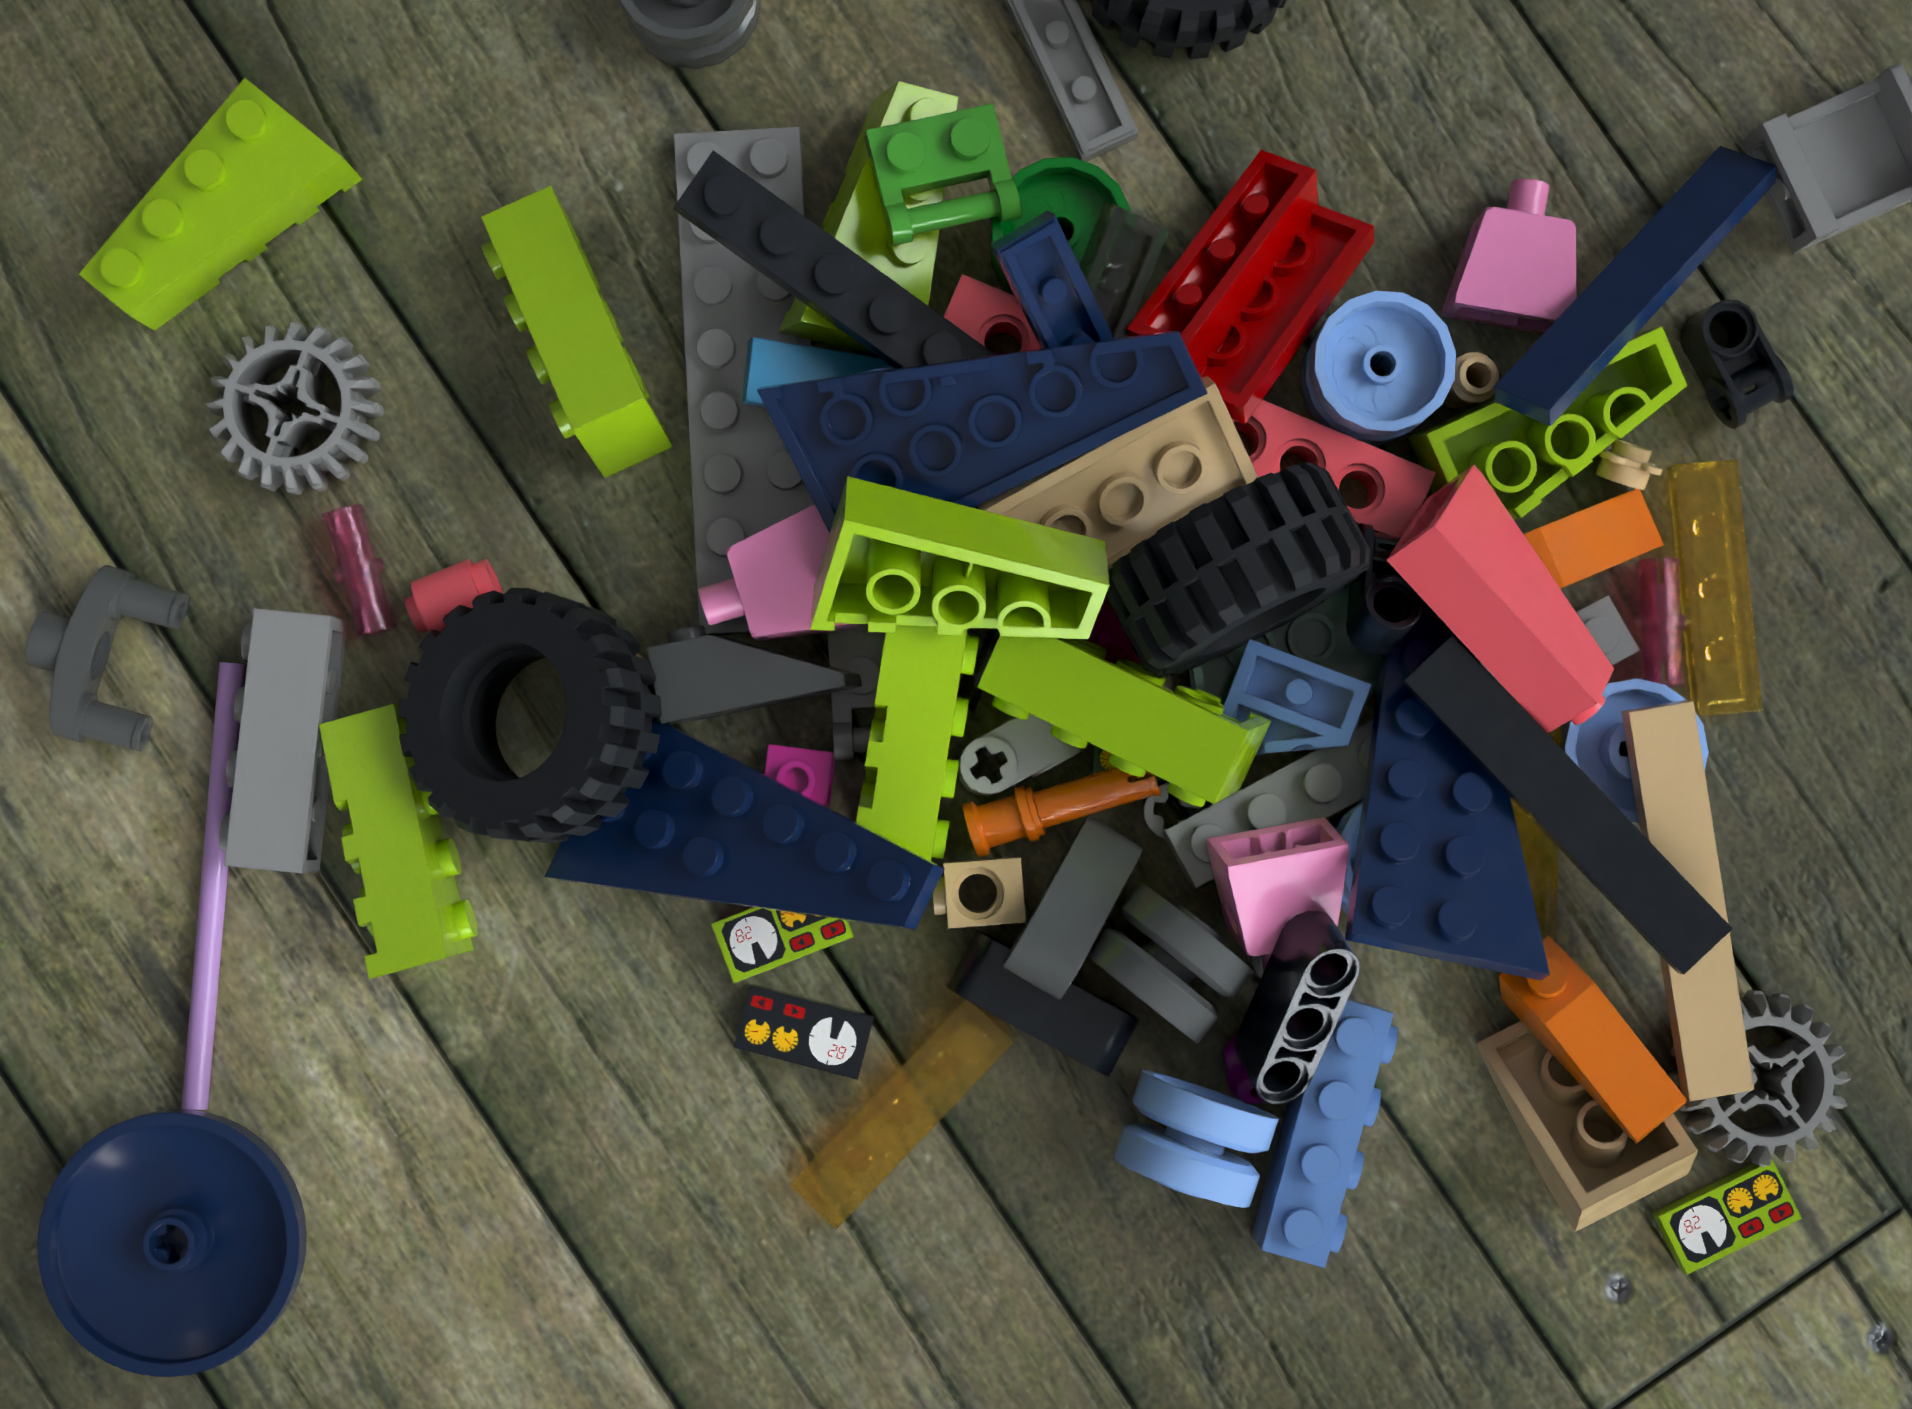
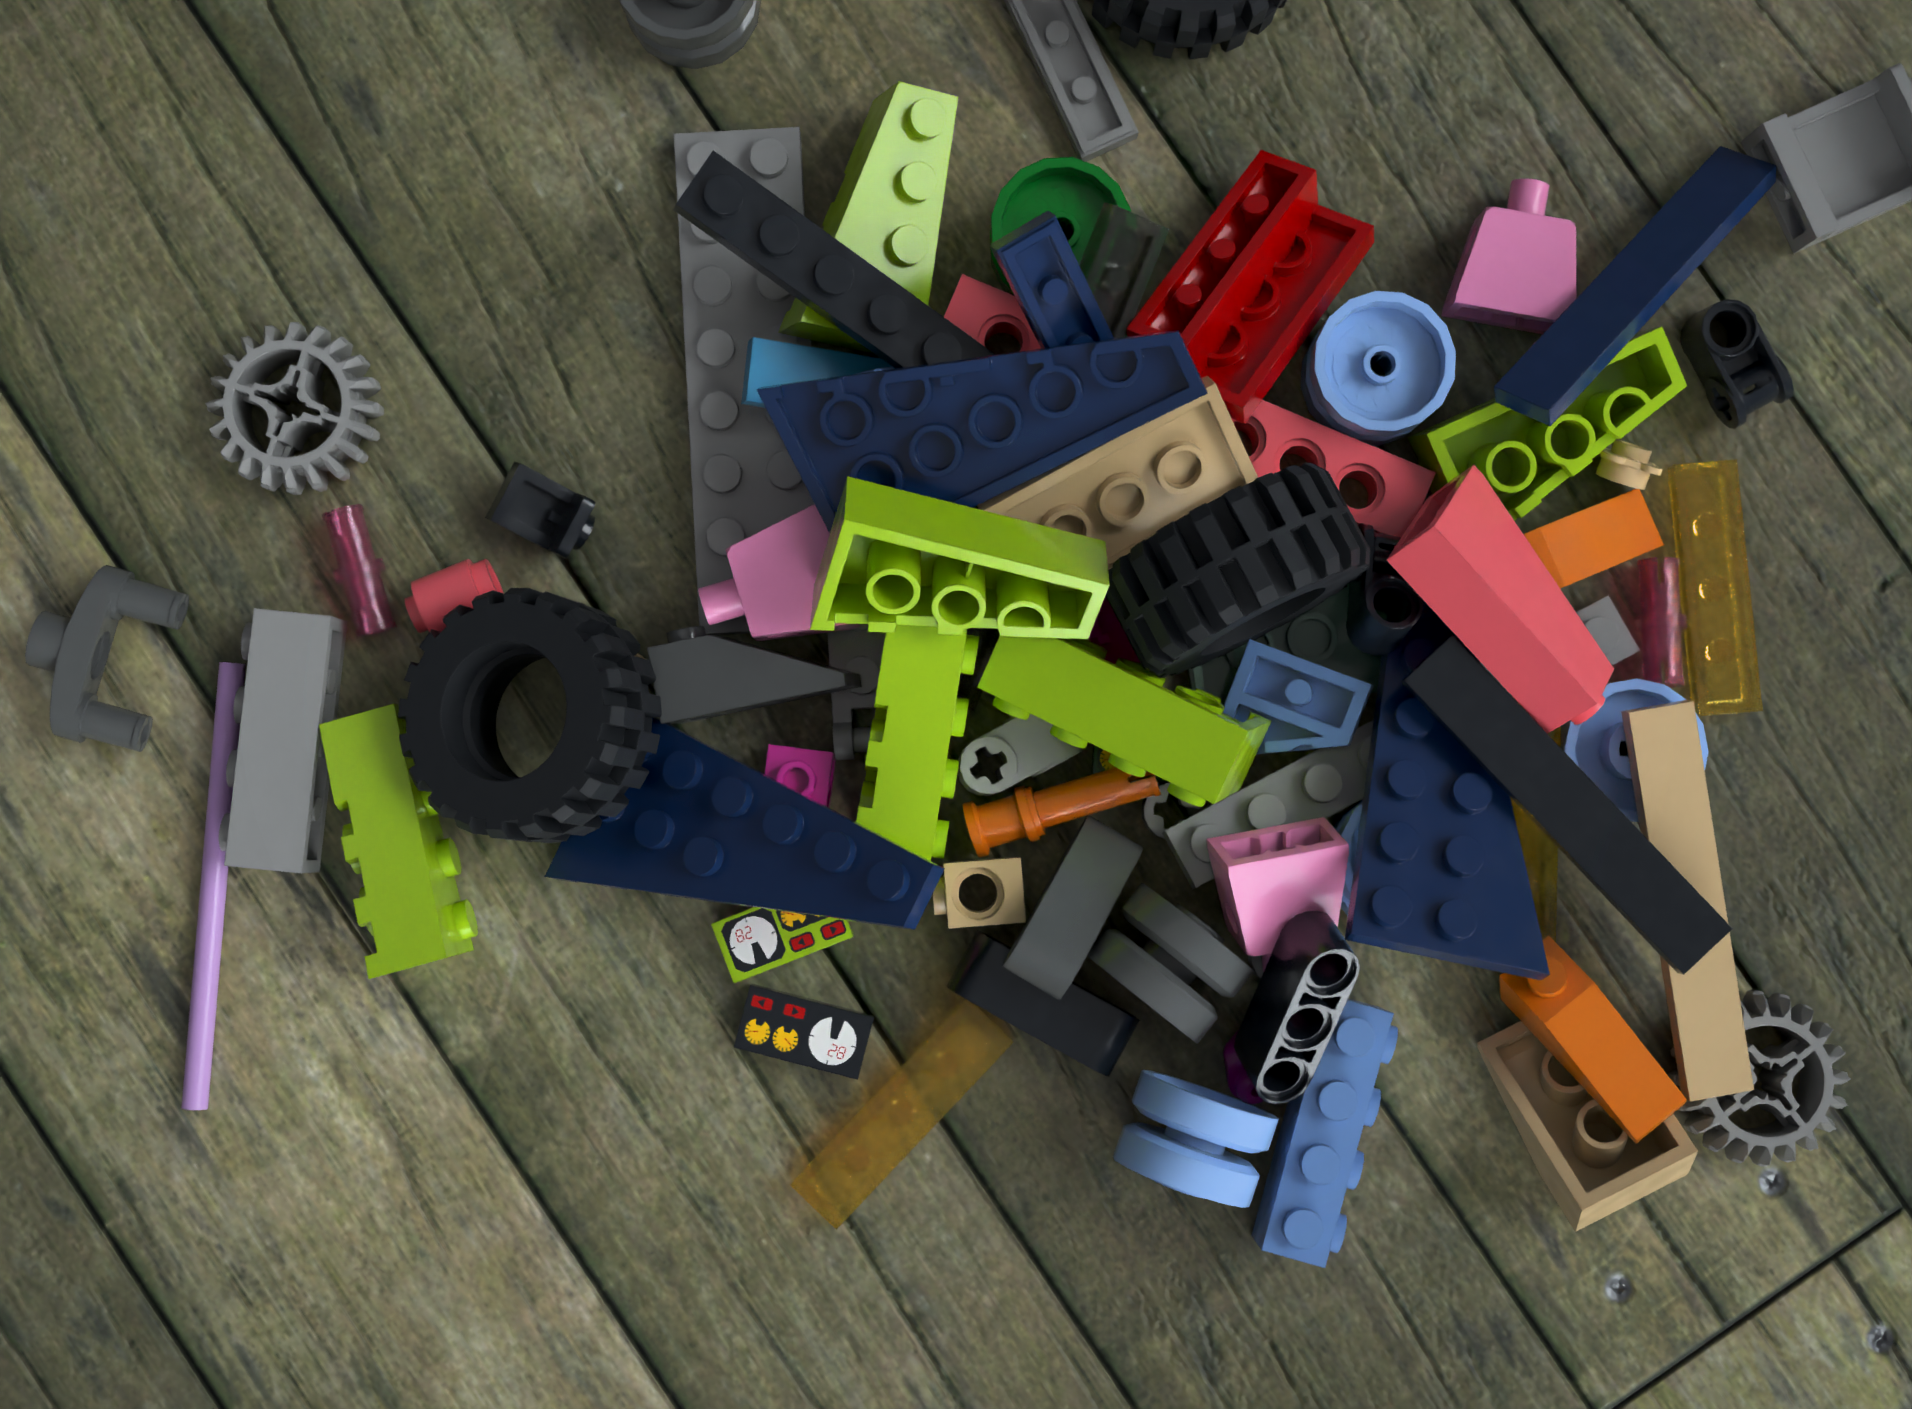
(172, 1242): dark blue dish -> none
(216, 206): lime wedge -> none
(542, 511): none -> black bracket
(572, 332): lime wedge -> none
(936, 155): bright green plate -> none
(1473, 380): tan pin -> none
(1726, 1216): tile -> none

